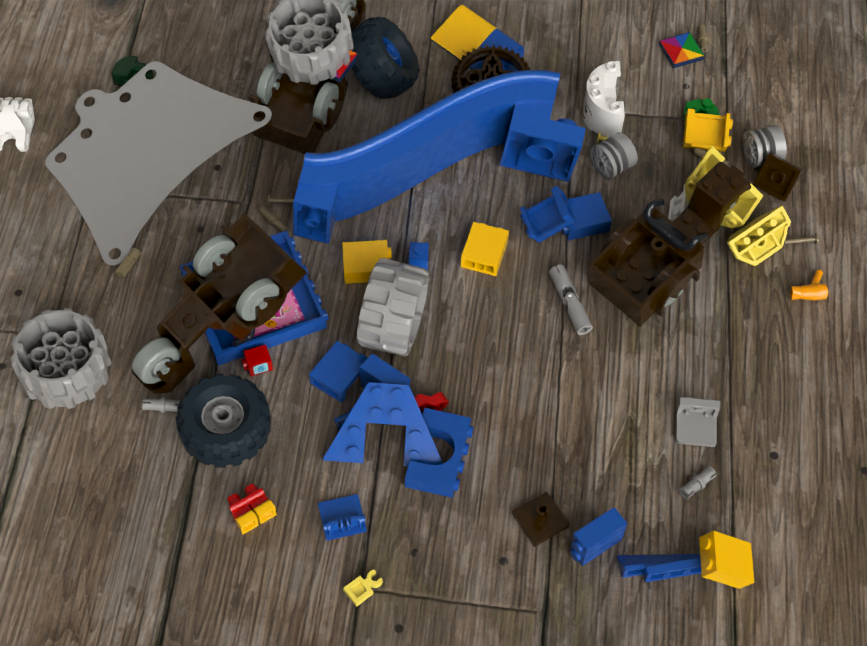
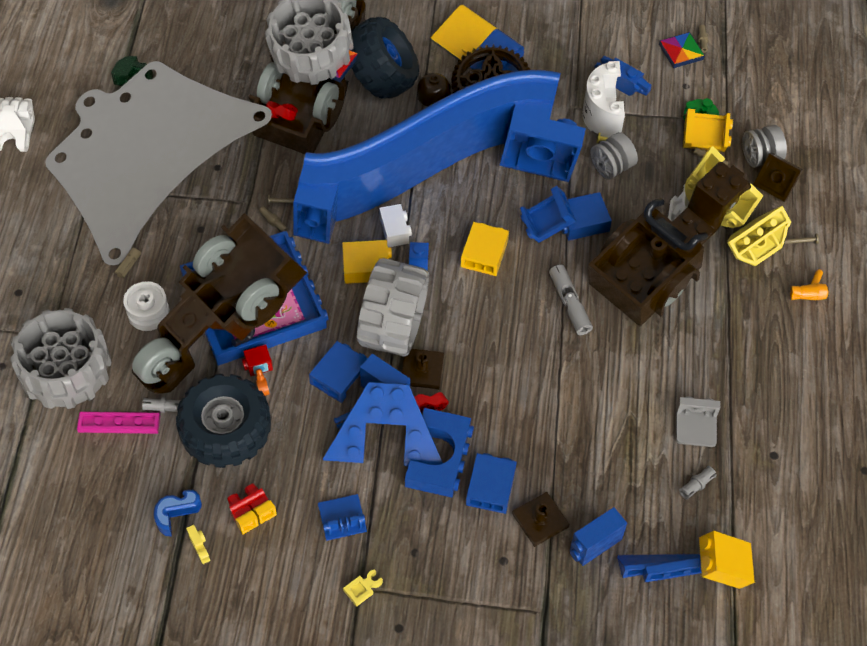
(118, 422): none -> dark pink tile
(146, 305): none -> white wheel
(175, 506): none -> blue animal
(197, 539): none -> light yellow plate
(261, 382): none -> orange piece
(285, 111): none -> red piece
(394, 225): none -> white piece
(424, 368): none -> dark brown tile
(432, 88): none -> dark brown cylinder
(491, 483): none -> blue brick
(630, 79): none -> blue hinge

